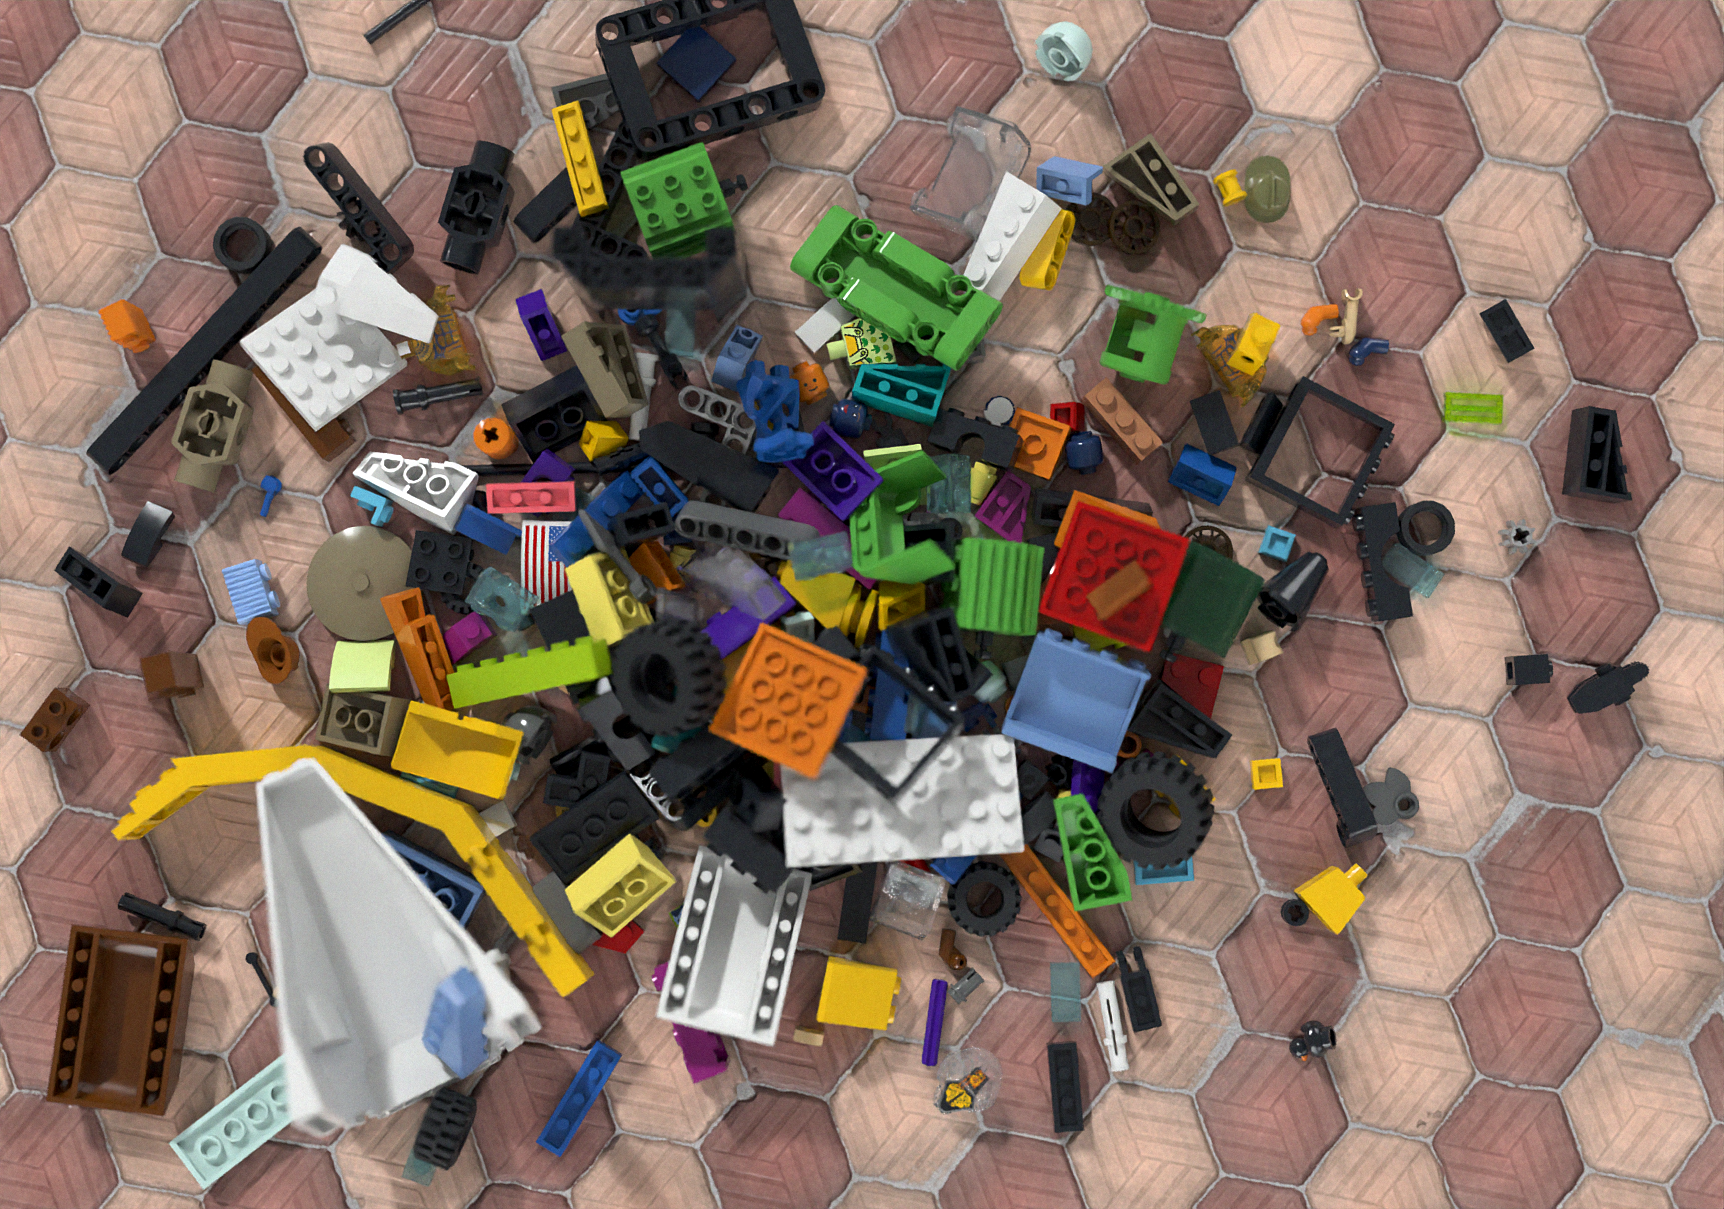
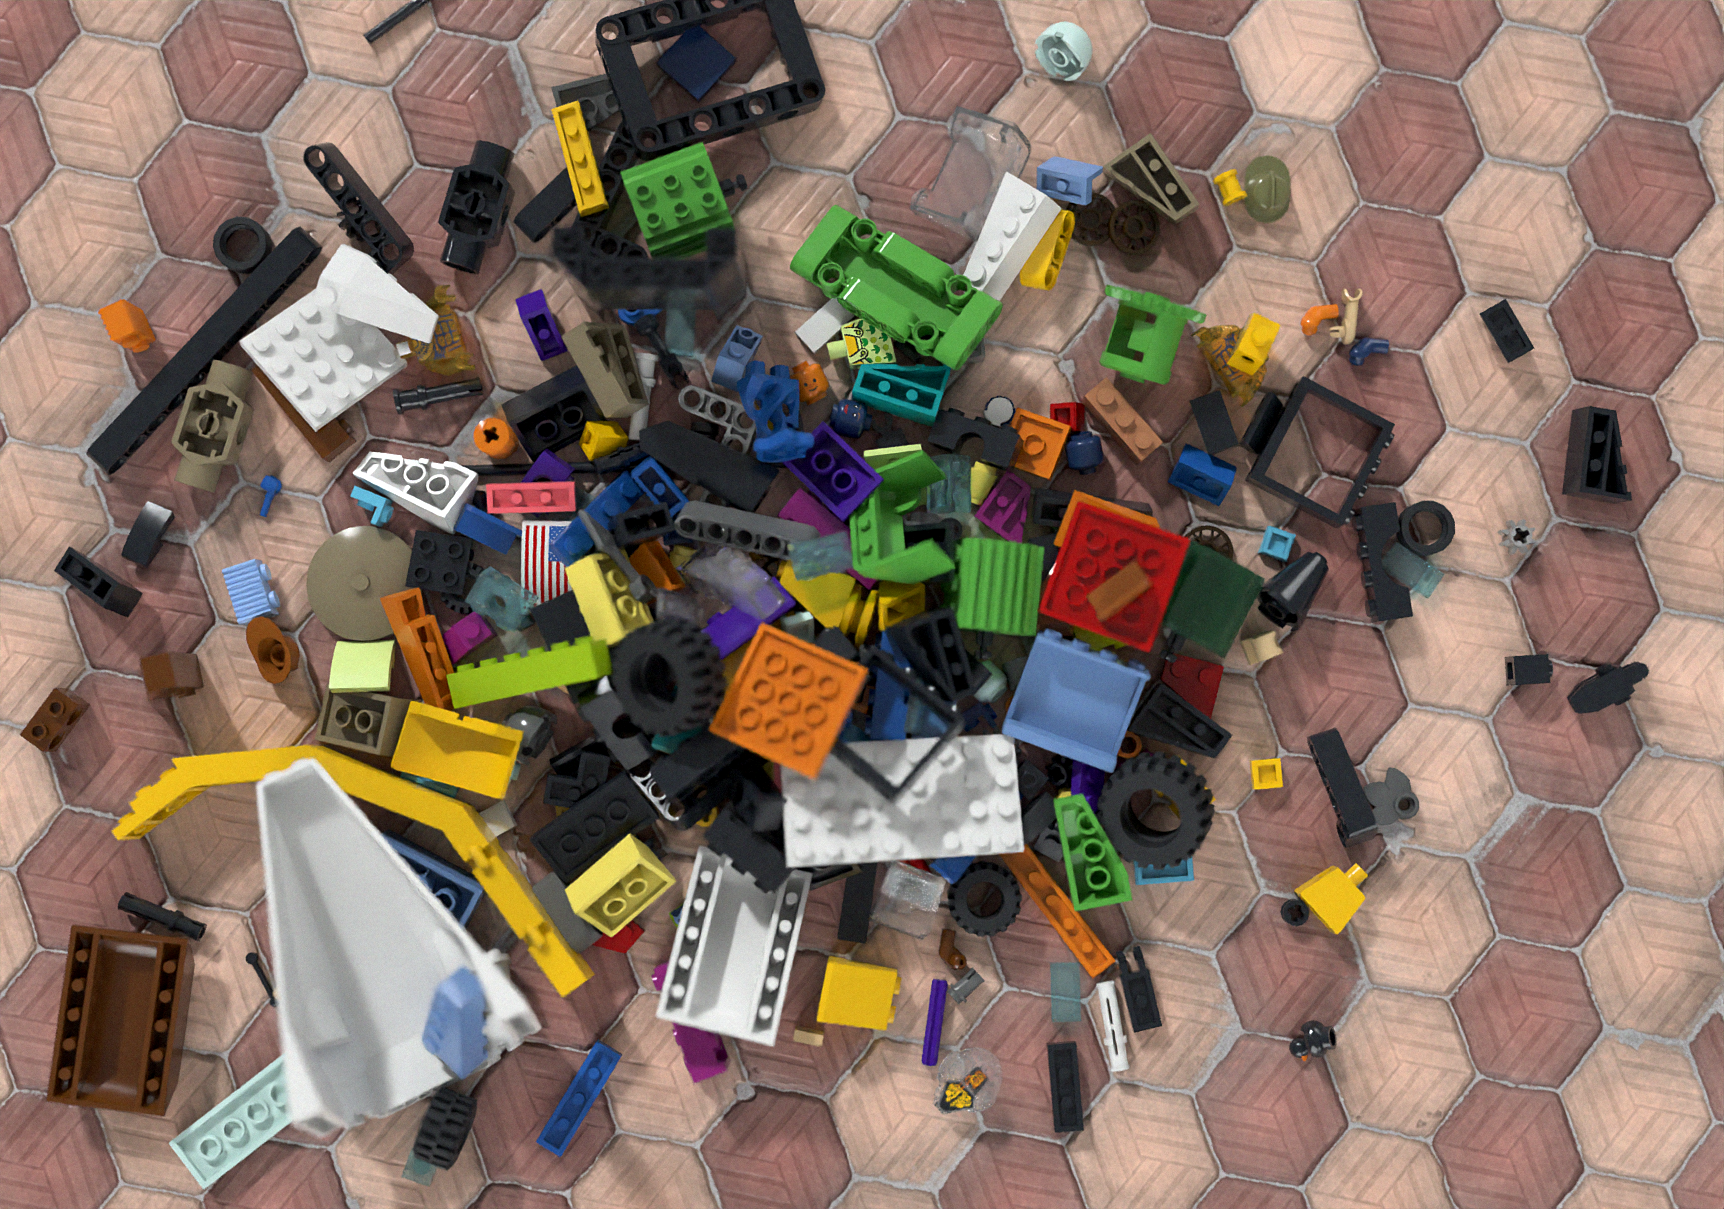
(1448, 407): clear neon green tile -> none

